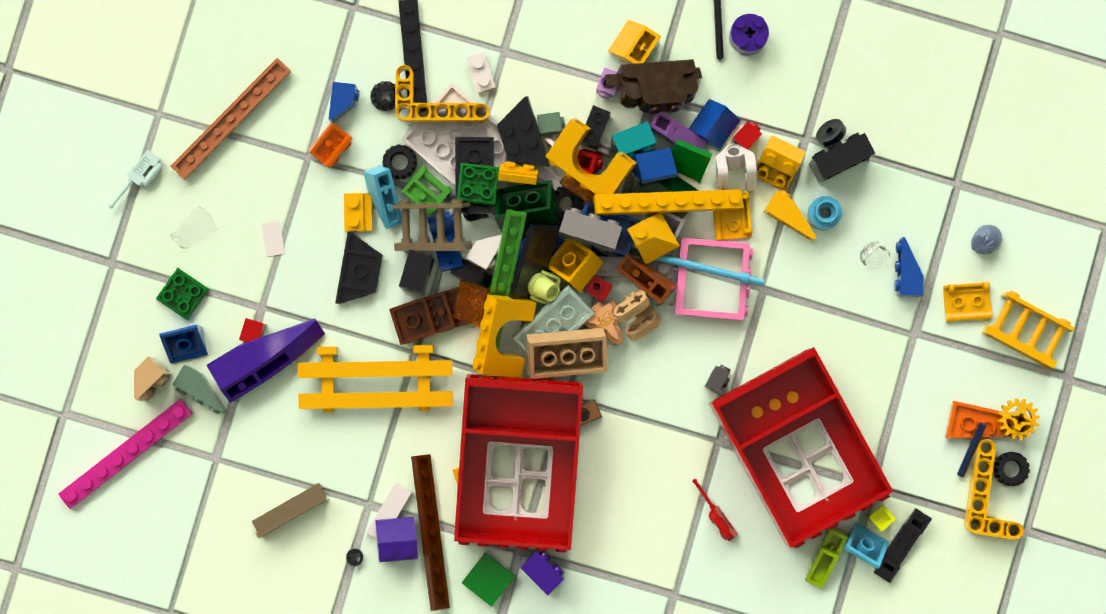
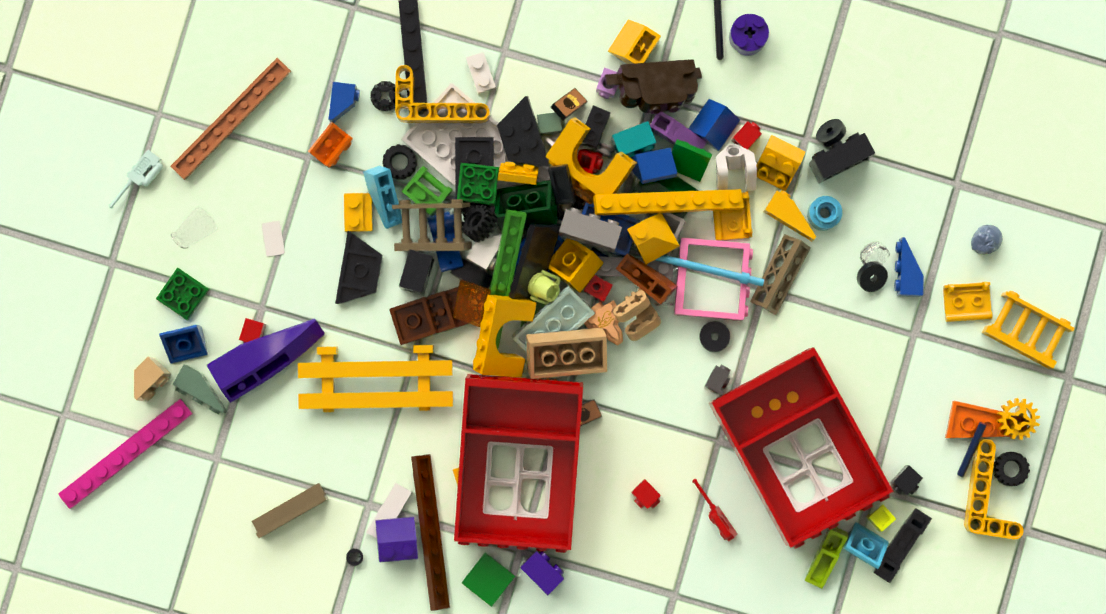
(479, 223): none -> black tyre
(562, 184): none -> black tile
(569, 104): none -> tile
(646, 495): none -> red brick
(723, 336): none -> black piece
(783, 275): none -> dark tan fence
(877, 281): none -> black piece
(906, 481): none -> black brick

